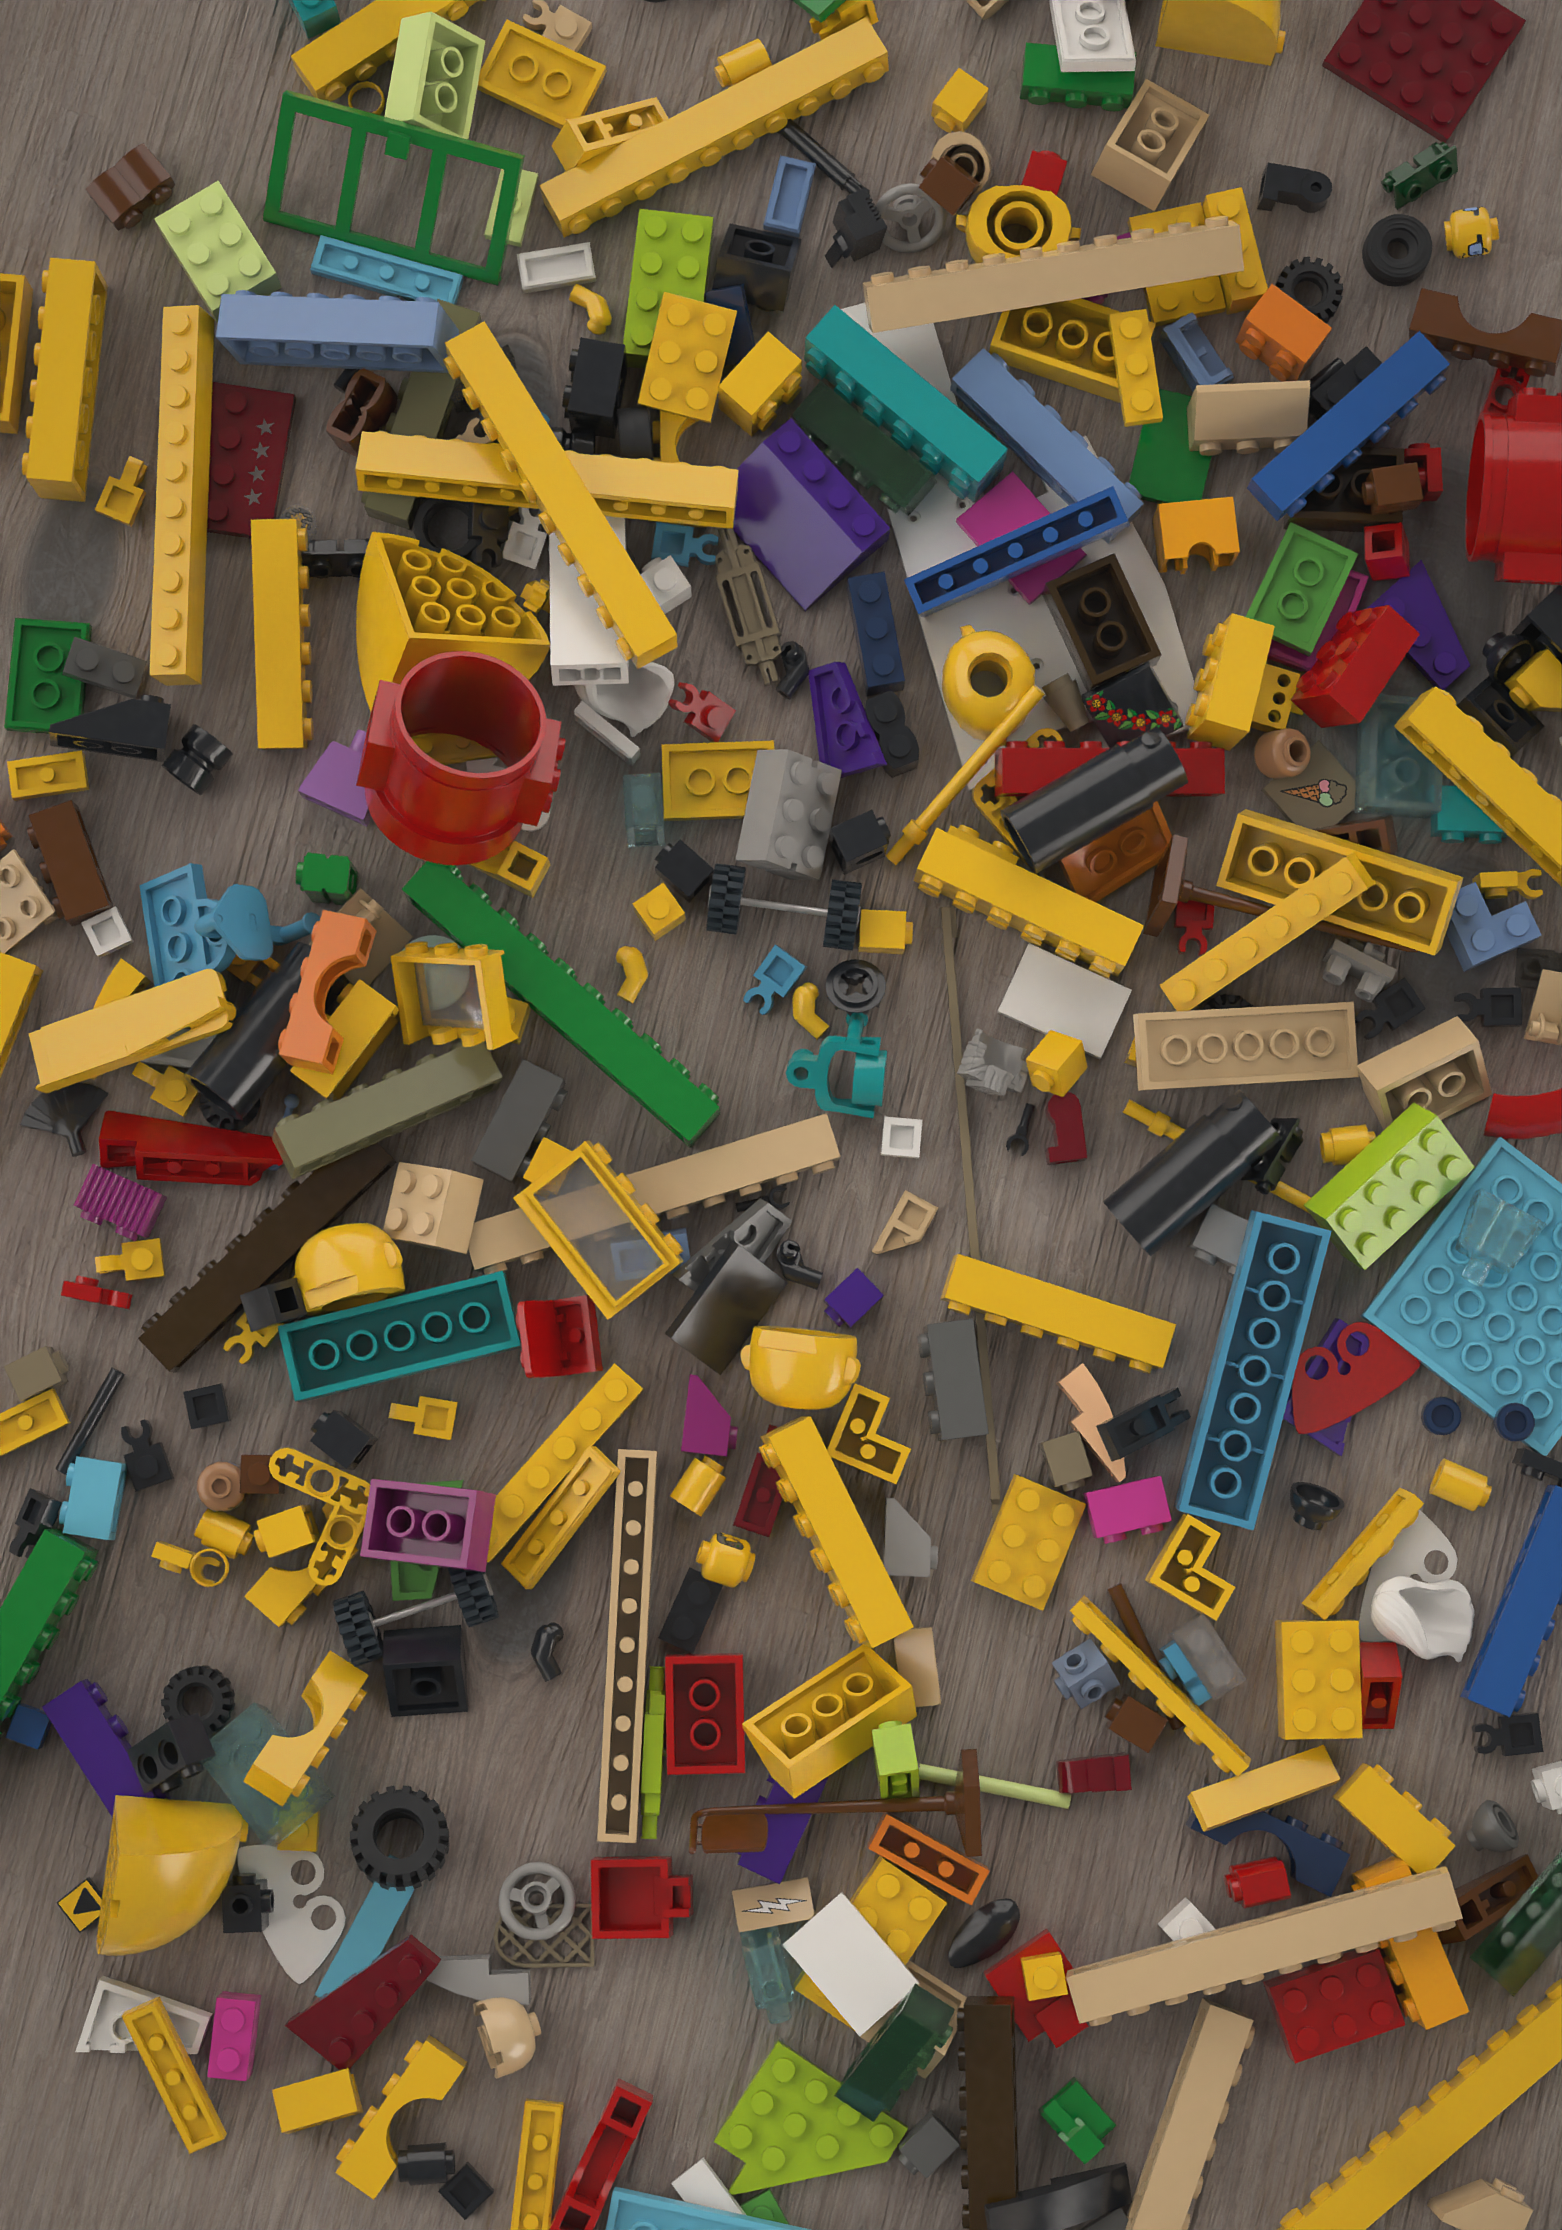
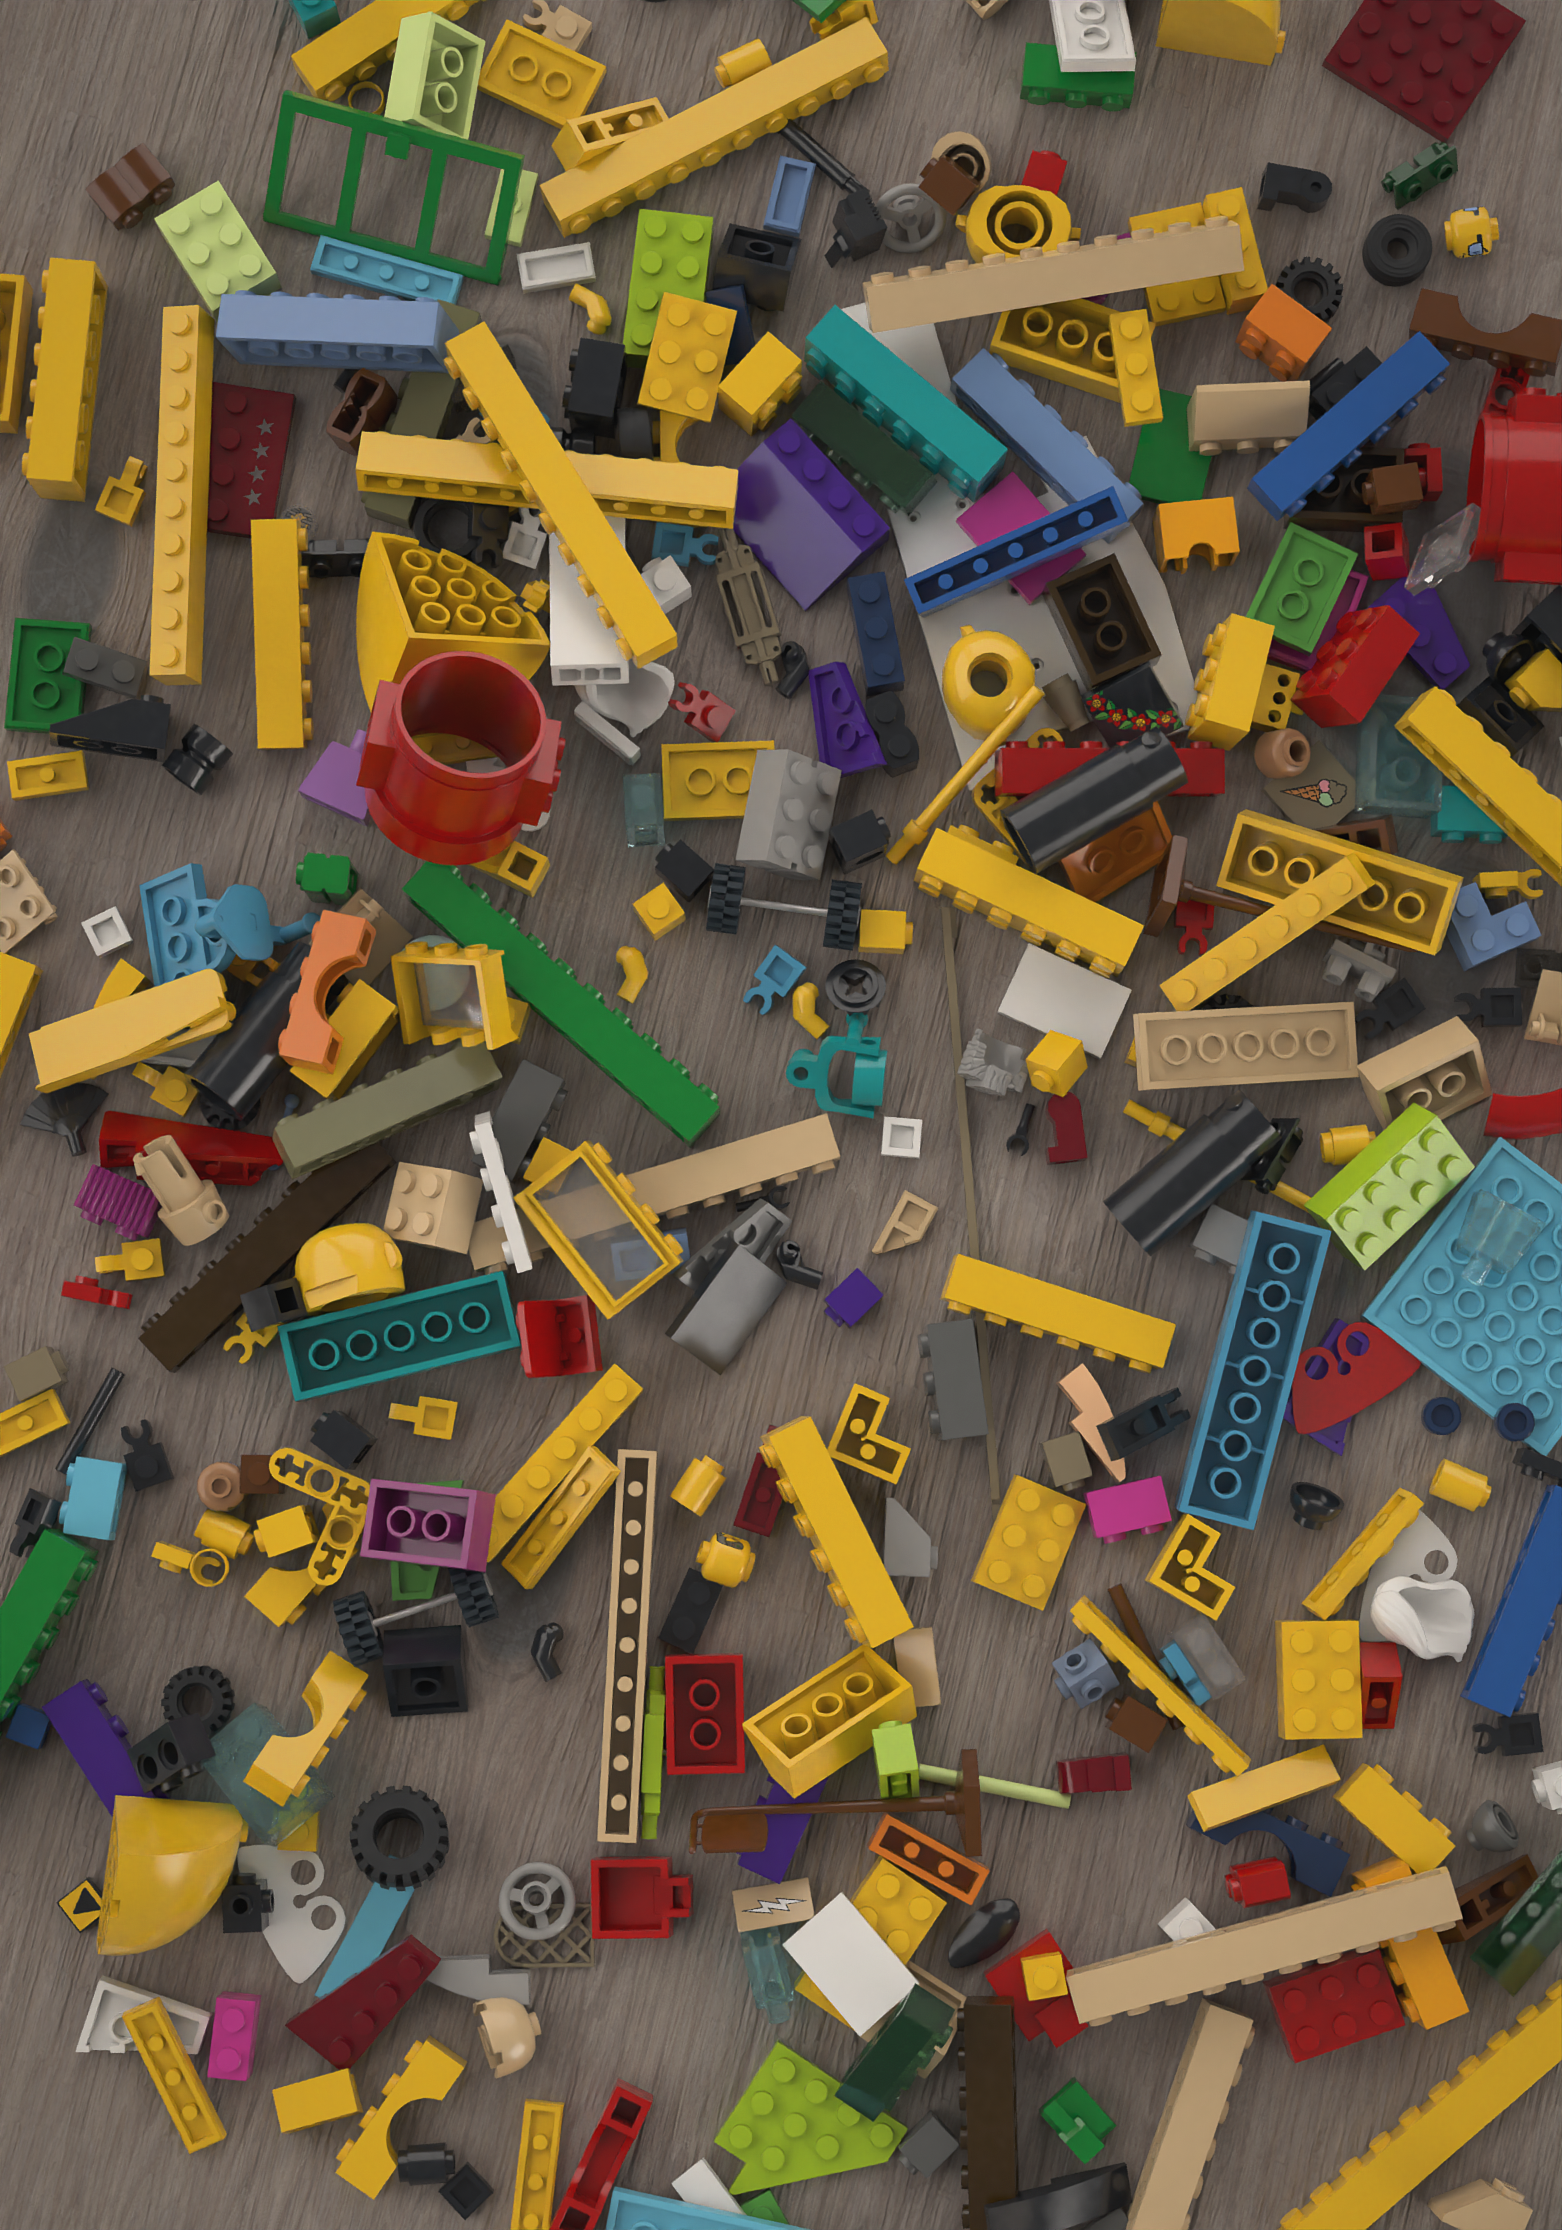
(69, 863): reddish brown brick -> none
(188, 1204): none -> tan piece
(206, 1406): black plate -> none
(494, 1179): none -> white wing
(706, 1422): magenta slope -> none
(801, 1366): yellow piece -> none
(959, 102): yellow brick -> none
(1149, 144): tan slope -> none
(1194, 353): medium blue hinge -> none
(1444, 550): none -> clear plate

